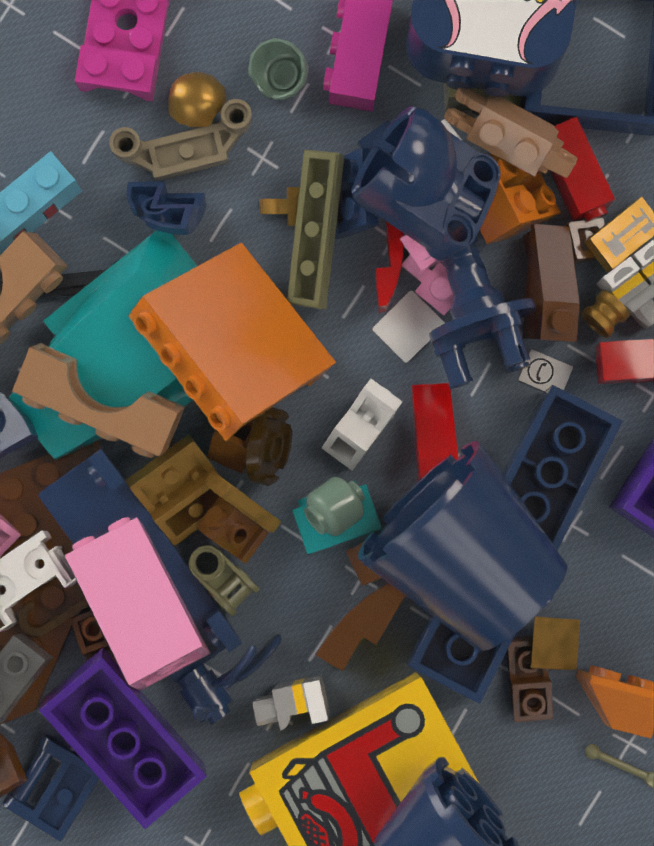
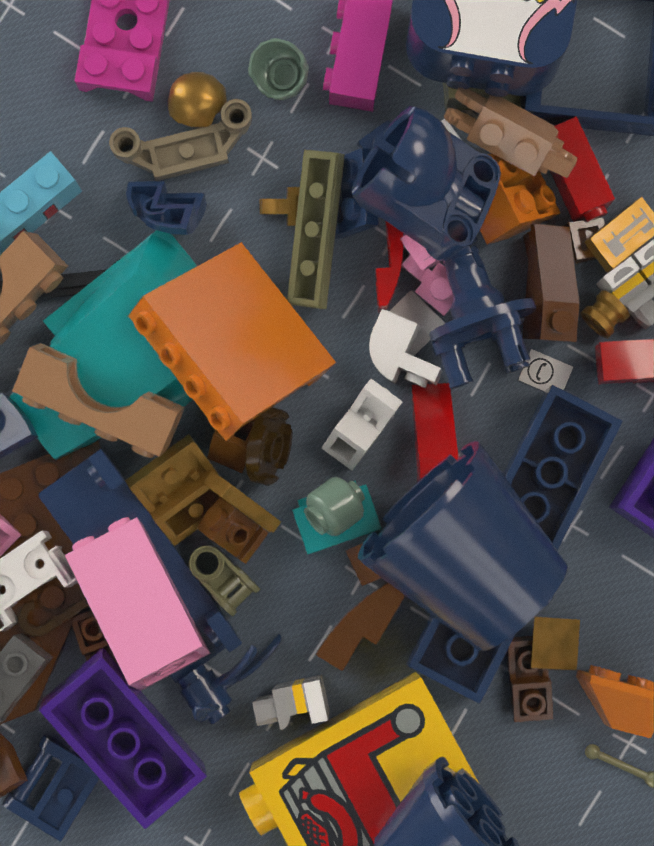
(390, 350): none -> white brick

